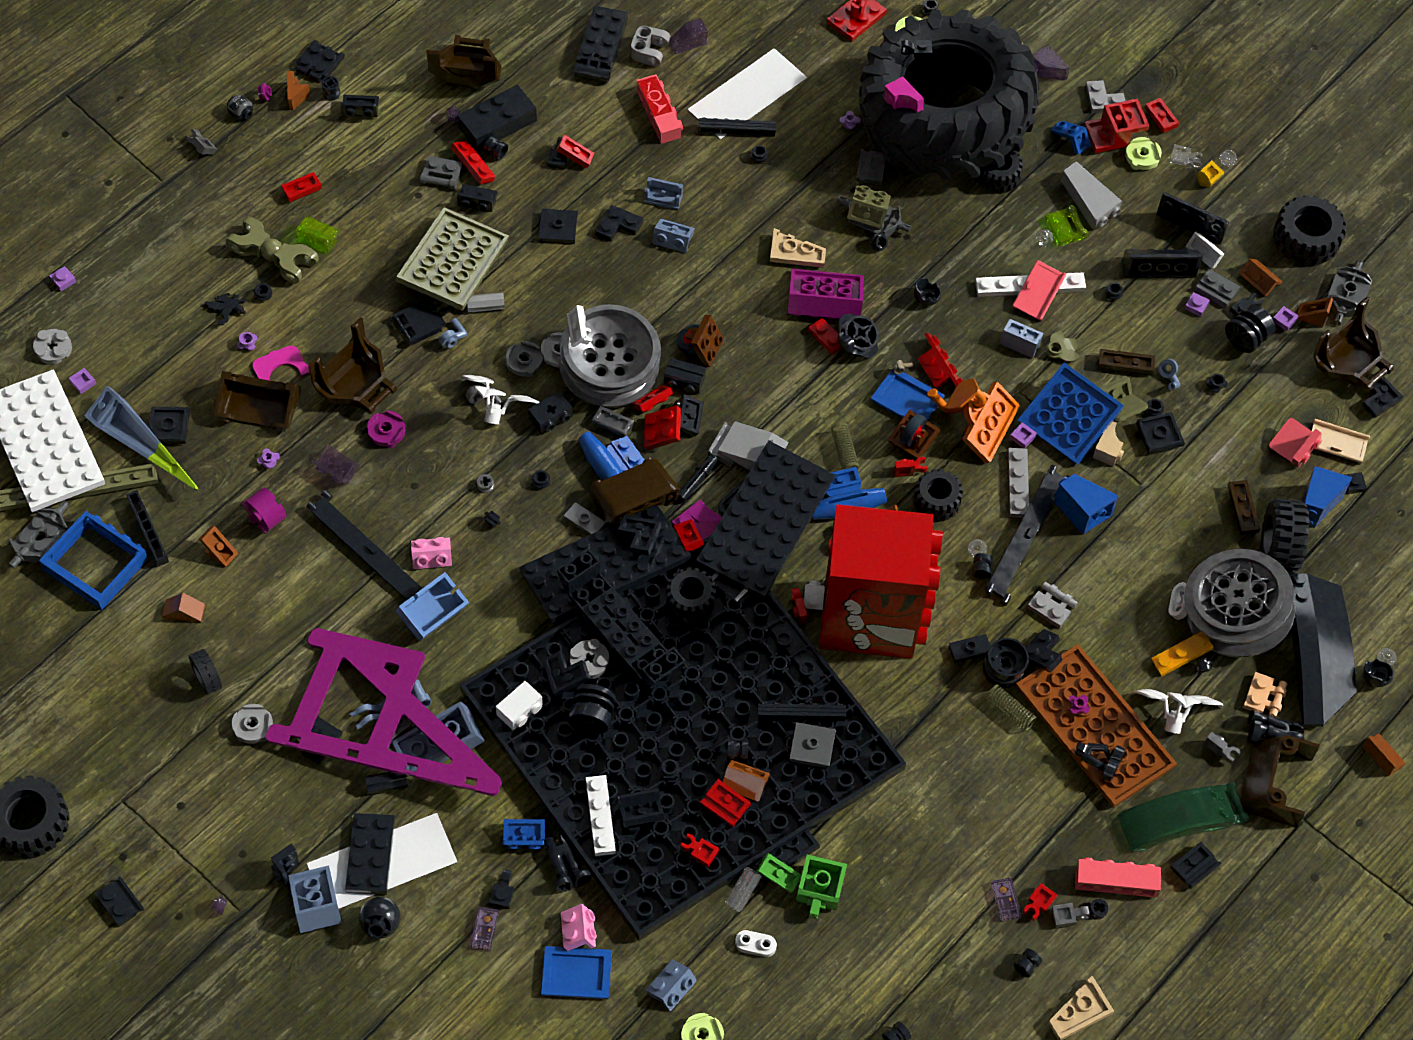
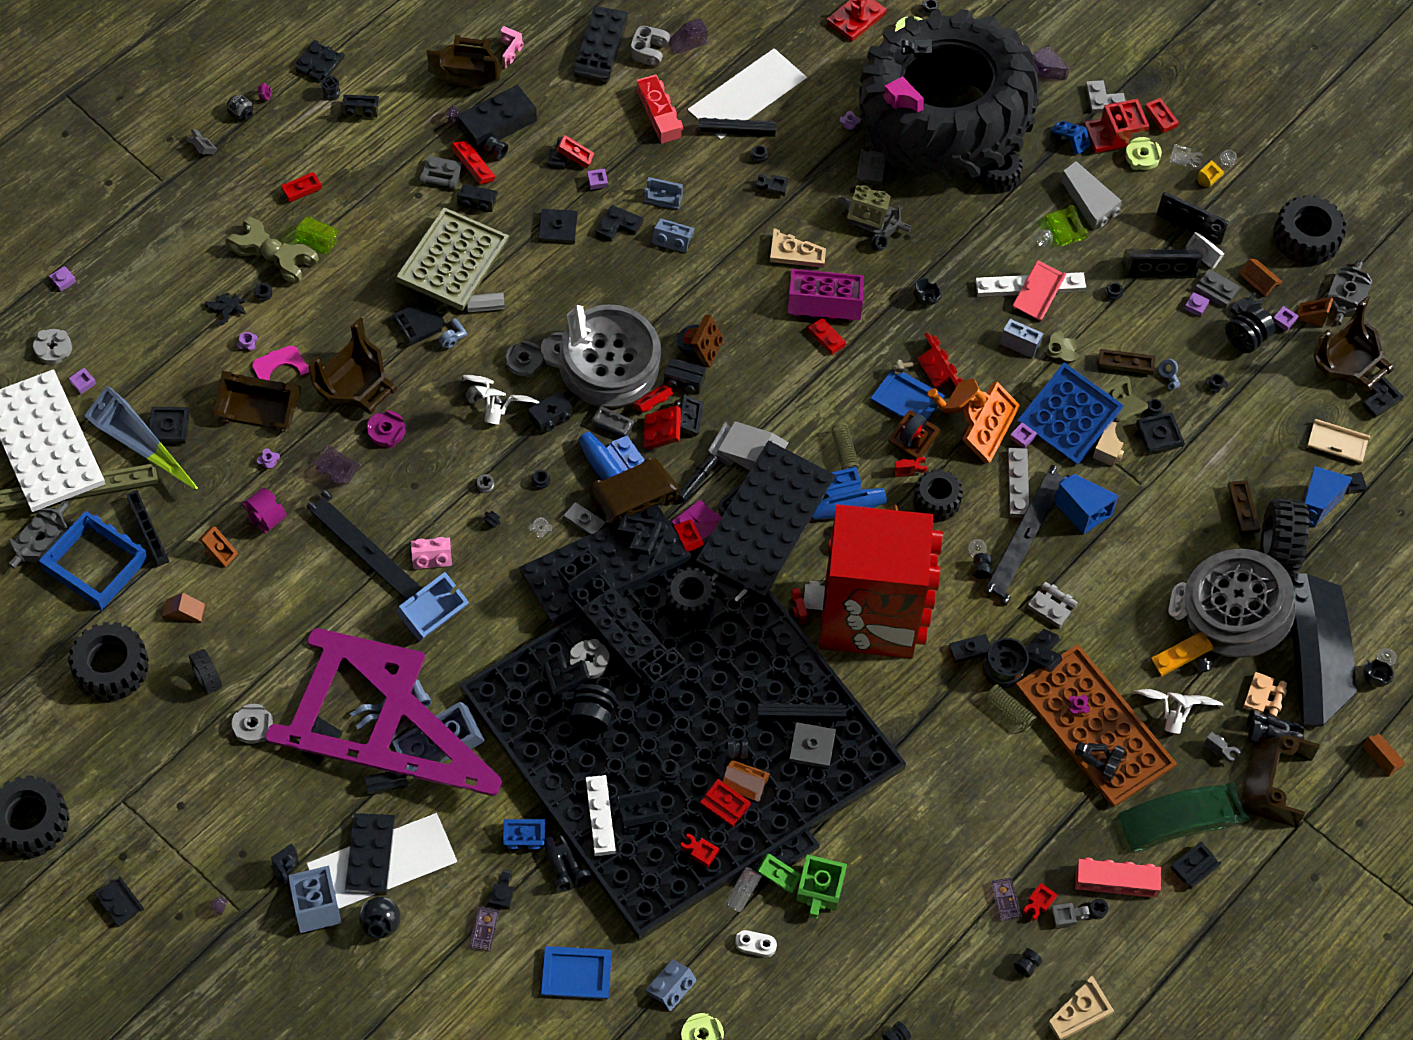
(100, 640): none -> black tyre
(296, 92): dark orange slope -> none
(514, 41): none -> bright pink bracket
(519, 705): white brick -> none
(540, 522): none -> clear plate
(578, 927): bright pink bracket -> none
(597, 179): none -> medium lavender plate
(775, 184): none -> black plate
(862, 345): black piece -> none
(1295, 442): coral bracket -> none

